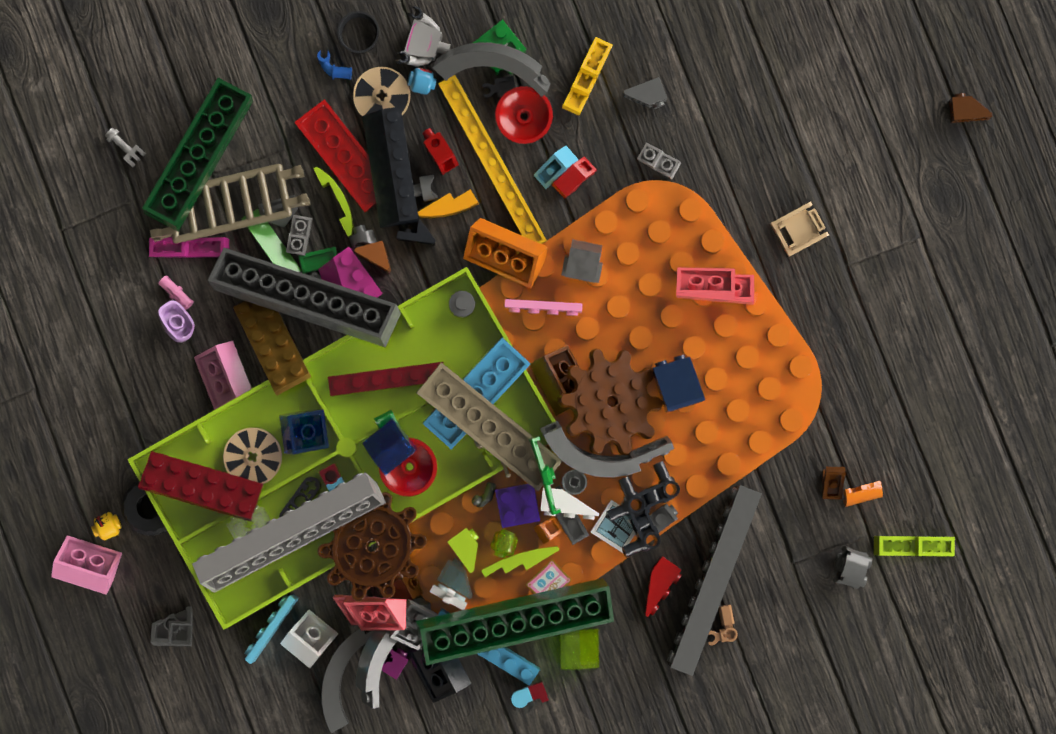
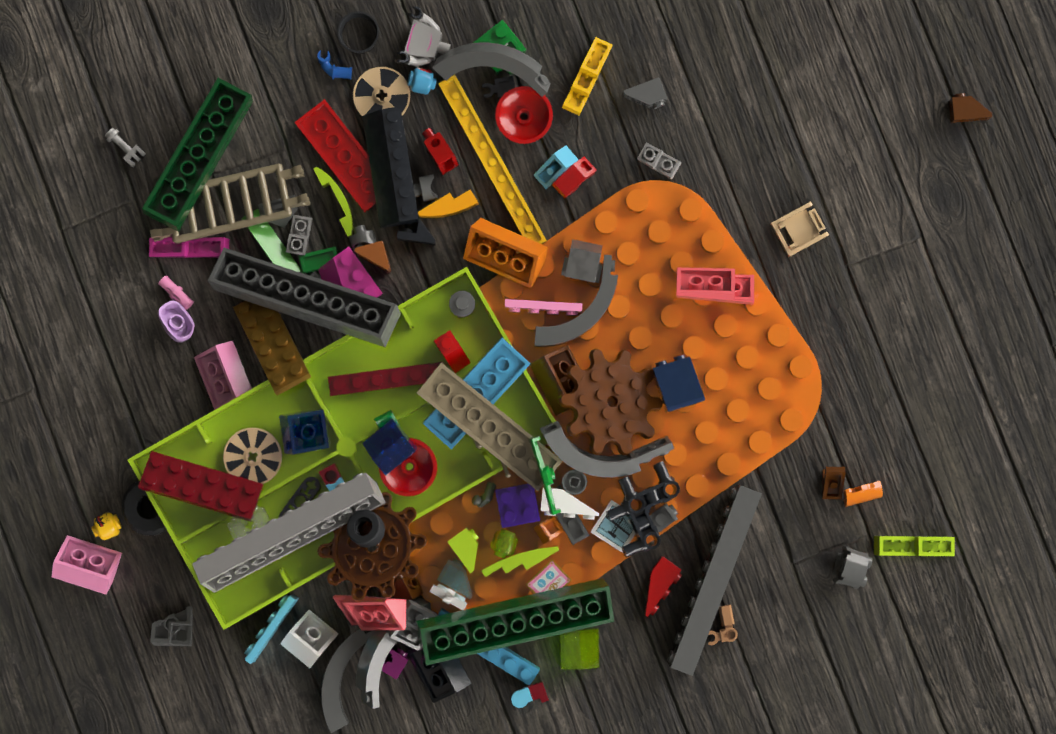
(356, 521): none -> black tyre
(452, 351): none -> red slope
(573, 329): none -> dark grey arch

